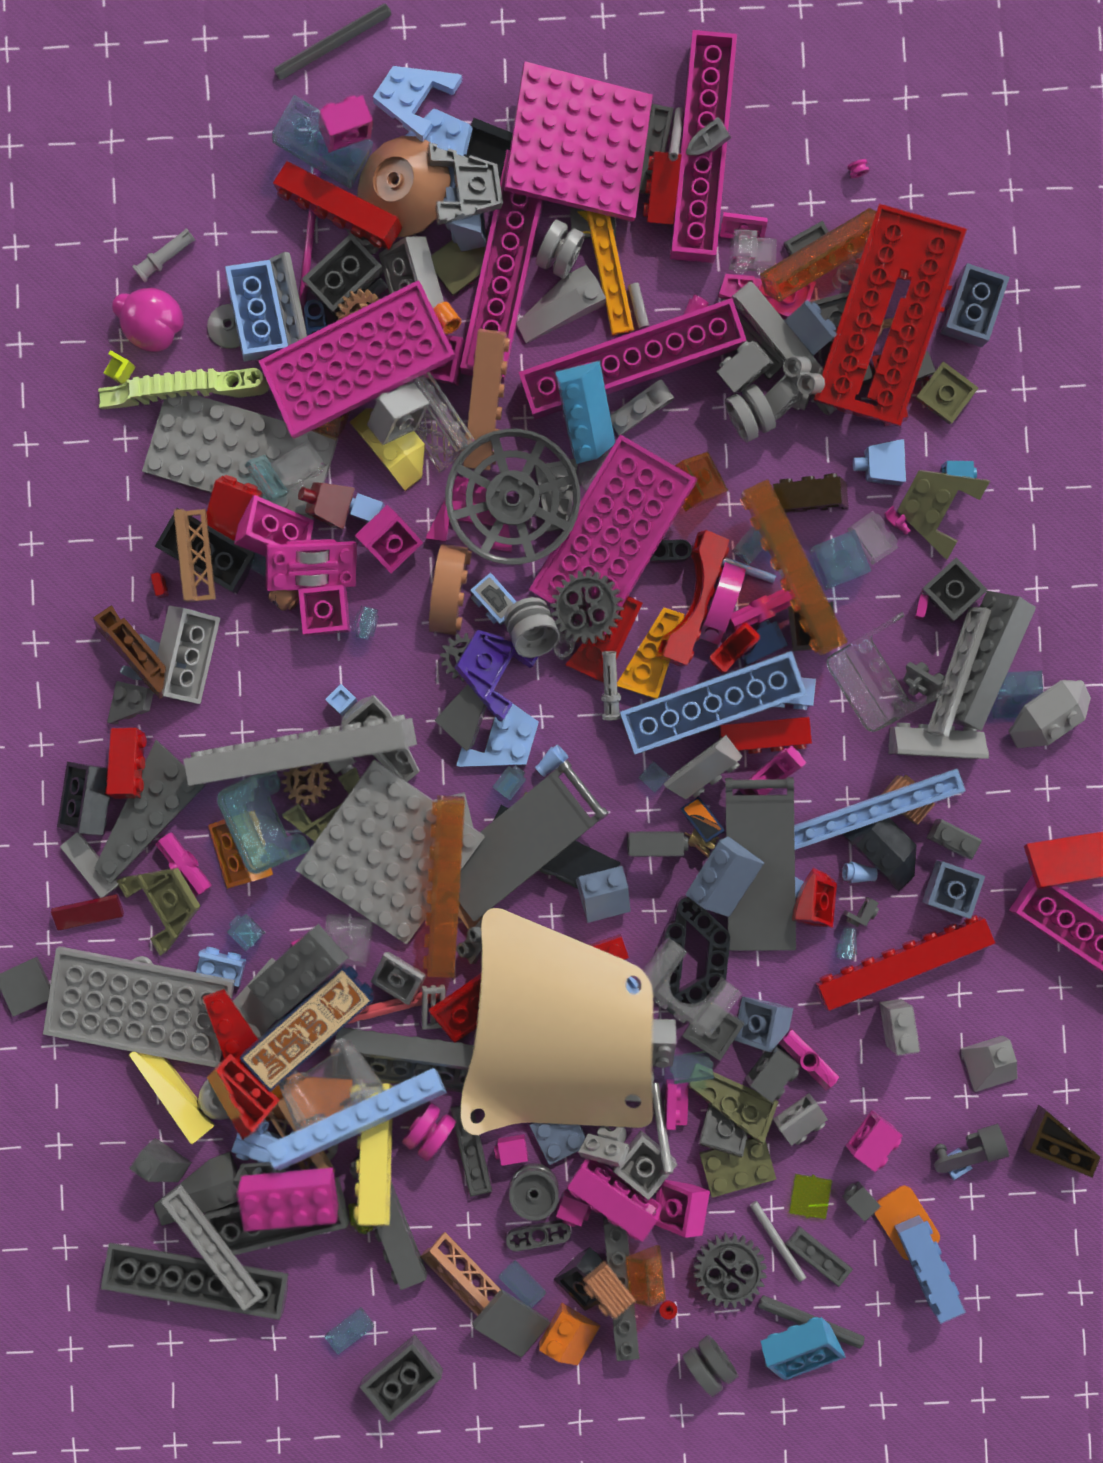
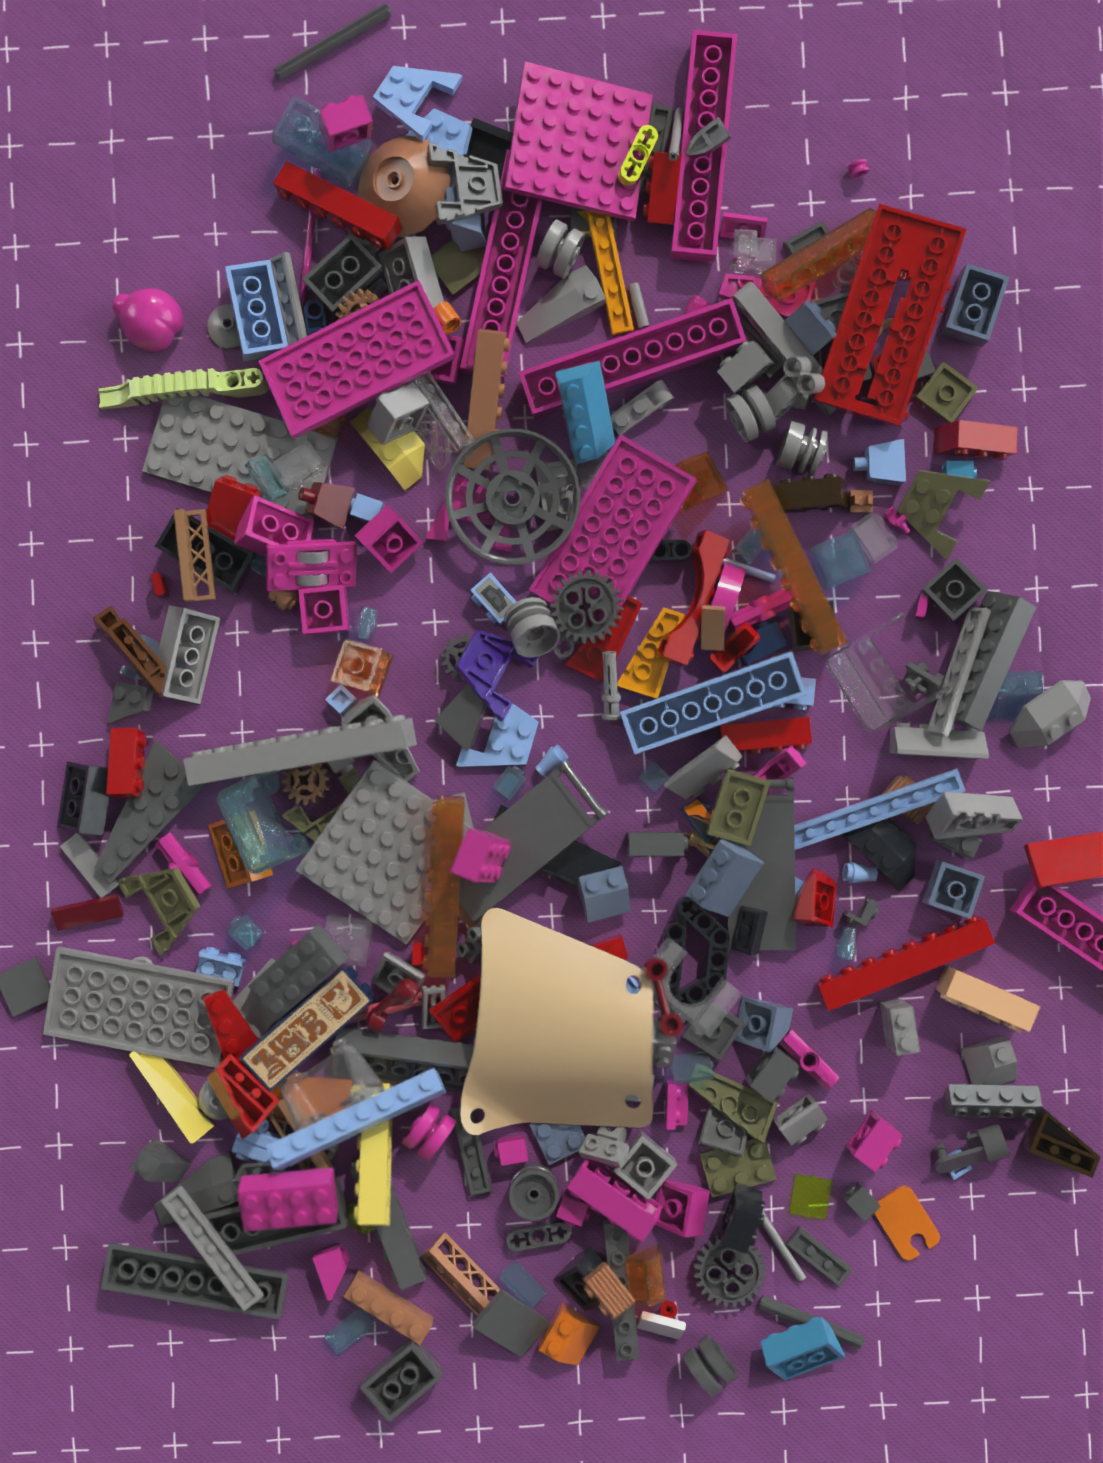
(119, 368): neon yellow panel -> none
(155, 261): light grey pin -> none
(331, 1266): none -> dark pink slope
(362, 667): none -> clear orange slope
(389, 1307): none -> nougat brick
(403, 991): none -> dark red piece
(417, 954): none -> red tile
(446, 589): nougat brick -> none
(481, 856): none -> dark pink brick
(631, 161): none -> neon yellow beam
(661, 1129): light grey piece -> none
(661, 1325): none -> white tile
(668, 1022): none -> dark red piece
(713, 627): none -> medium nougat tile
(738, 807): none -> olive plate
(742, 1218): none -> black brick
(749, 930): none -> black slope
(802, 448): none -> light grey wheel
(860, 501): none -> nougat tile
(929, 1268): medium blue wedge -> none
(972, 815): none -> light grey wedge
(976, 440): none -> wedge
(984, 997): none -> light nougat brick
(992, 1101): none -> brick

